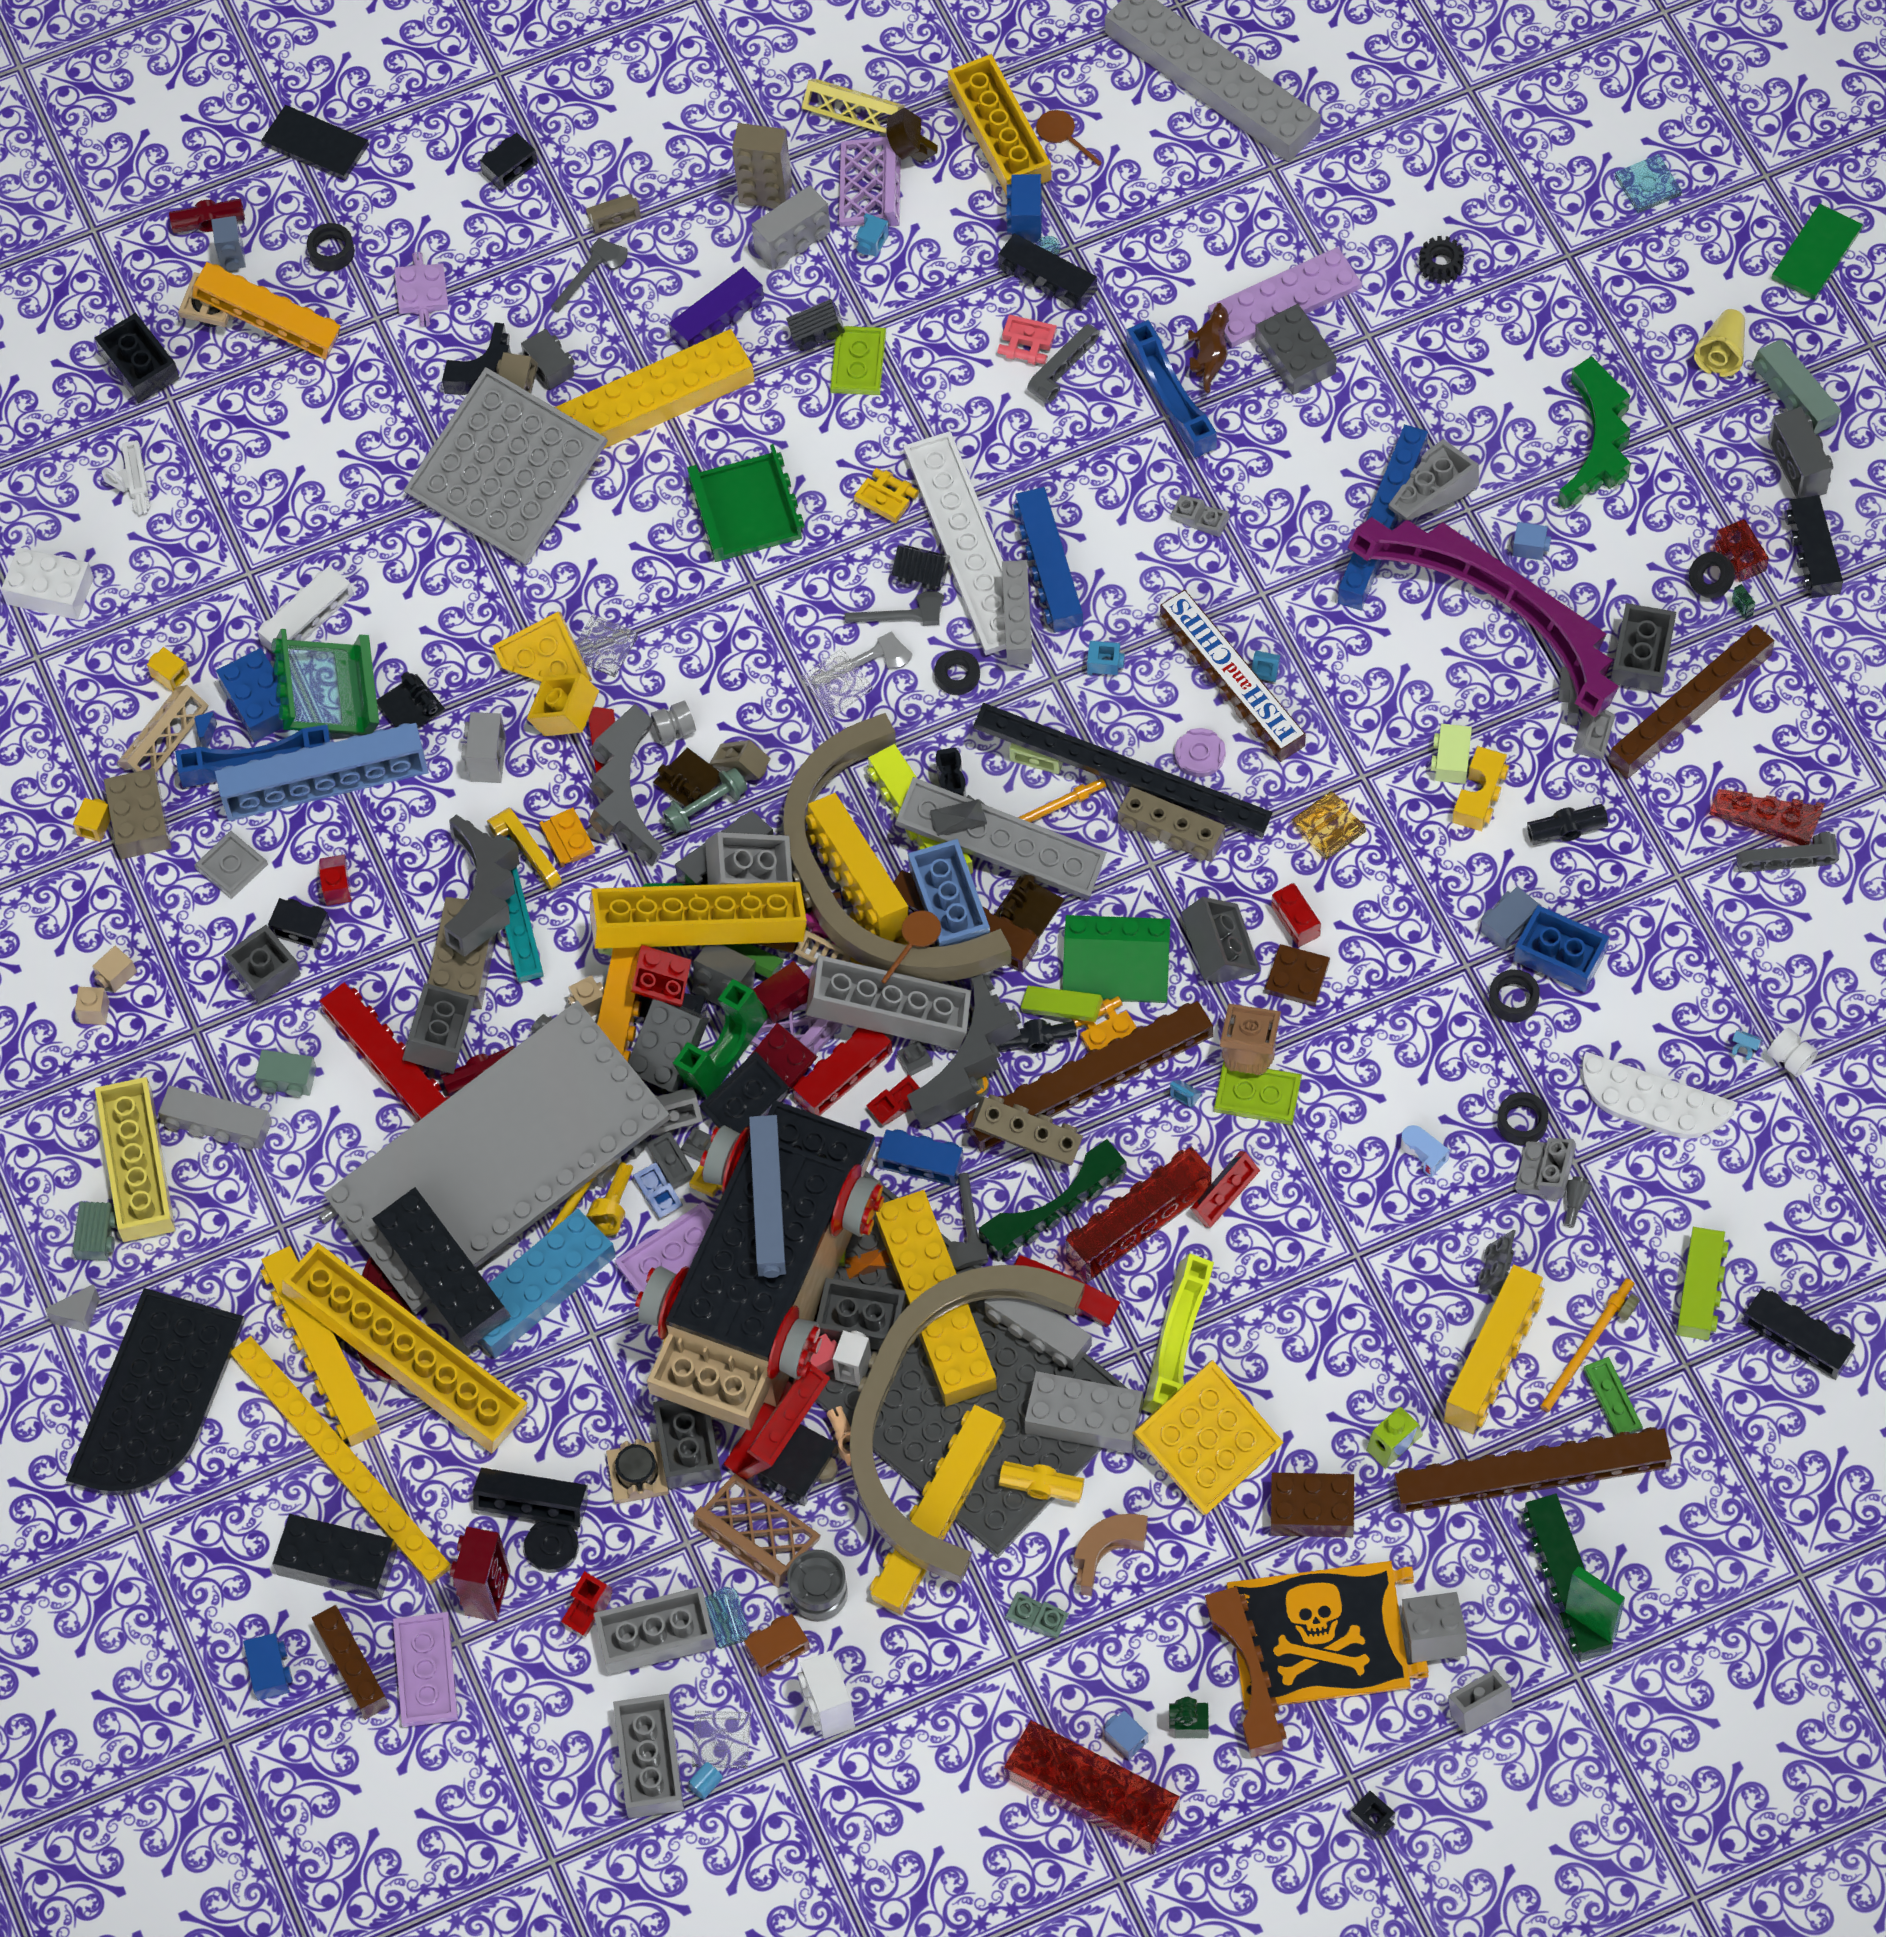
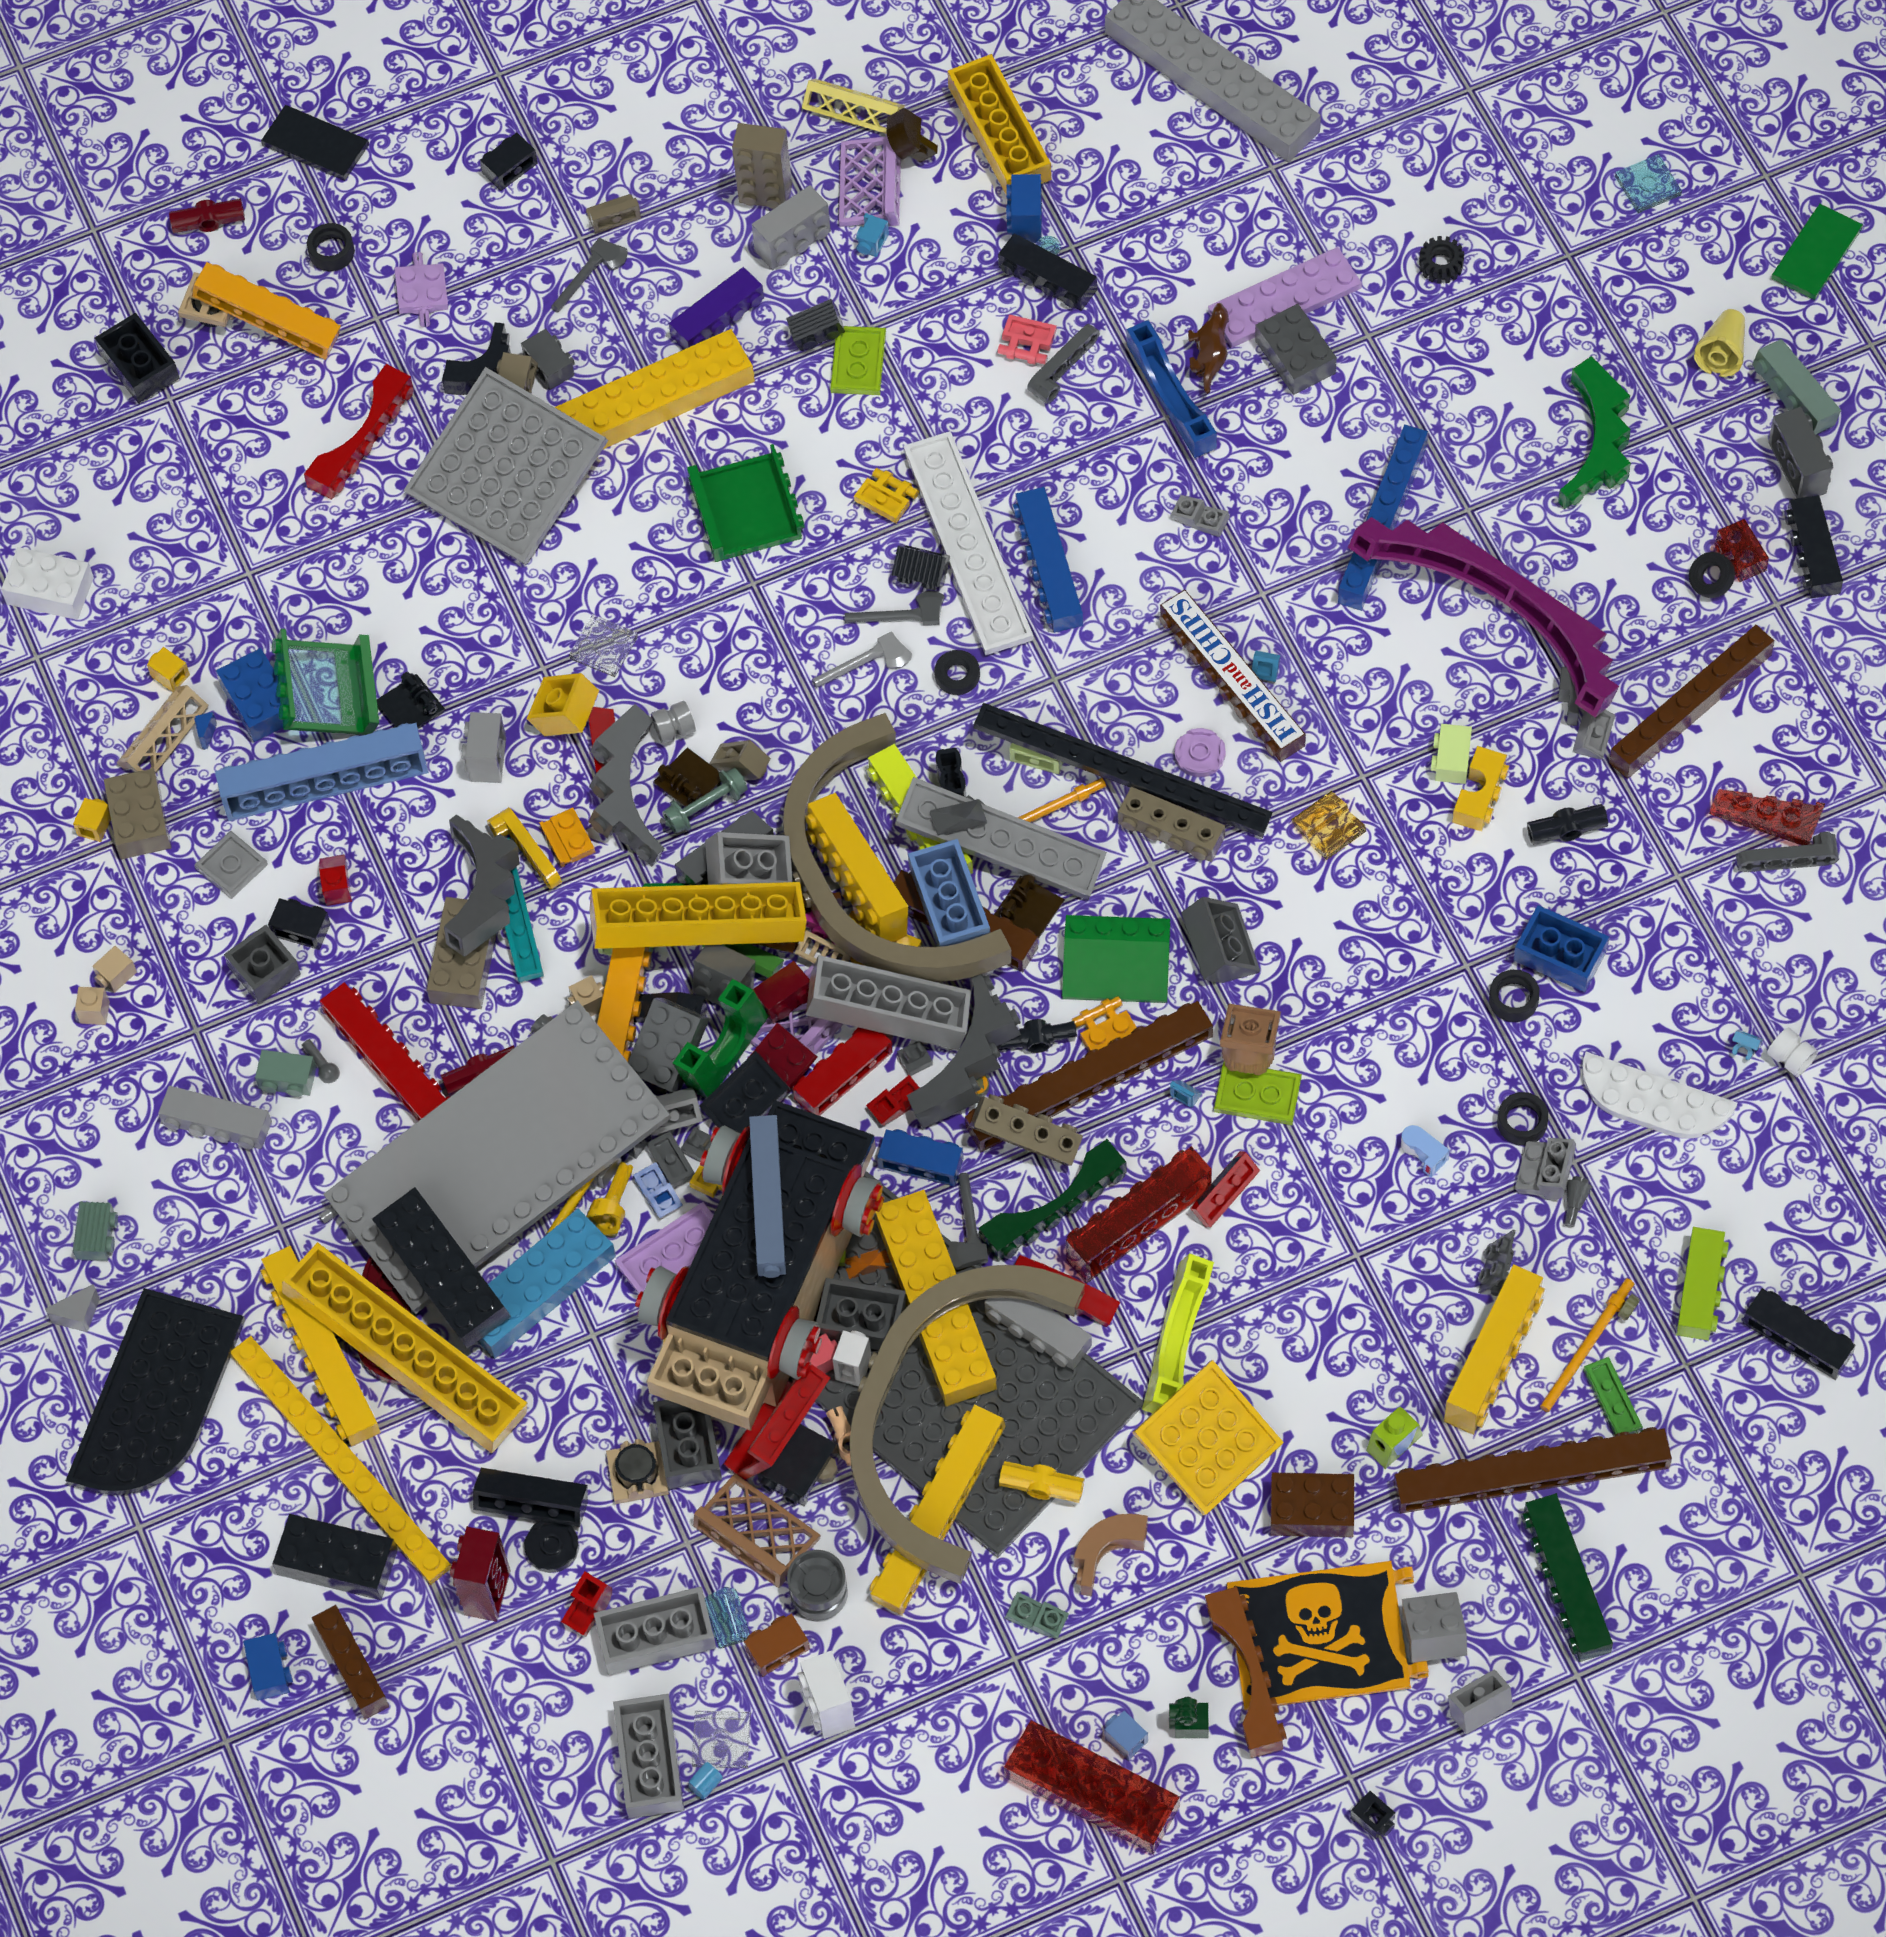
(131, 477): white piece -> none
(135, 1159): light yellow brick -> none
(199, 764): blue arch -> none
(228, 243): sand blue brick -> none
(308, 608): white brick -> none
(327, 1071): none -> dark grey bar
(332, 469): none -> red arch
(425, 1669): lavender plate -> none
(438, 1028): dark grey brick -> none
(542, 650): yellow plate -> none
(659, 975): red slope -> none
(836, 682): clear plate -> none
(919, 930): dark orange piece -> none
(1017, 612): light grey brick -> none
(1058, 127): dark orange piece -> none
(1061, 1003): lime tile -> none
(1083, 1412): light grey brick -> none
(1104, 658): dark azure brick -> none
(1296, 915): red brick -> none
(1297, 975): reddish brown plate -> none
(1437, 481): light grey wedge -> none
(1508, 918): sand blue brick -> none
(1531, 541): medium blue brick -> none
(1594, 1604): green tile -> none
(1643, 647): dark grey brick -> none
(1743, 601): clear green tile -> none

